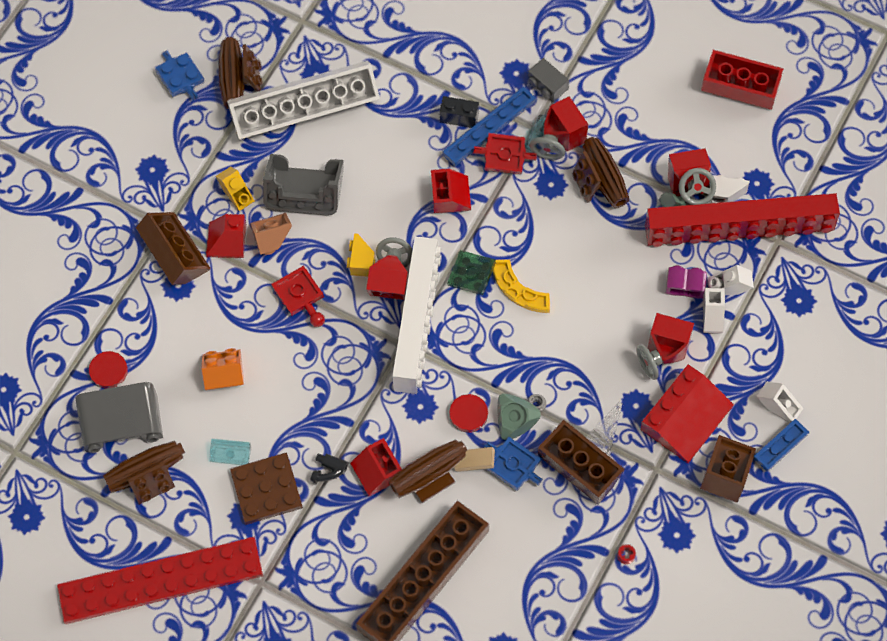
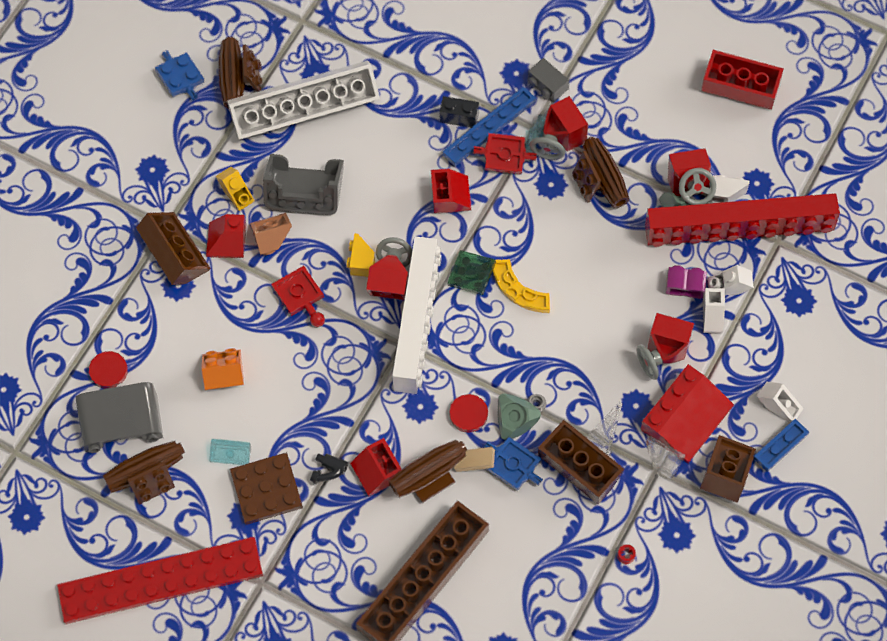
(664, 458): none -> clear slope

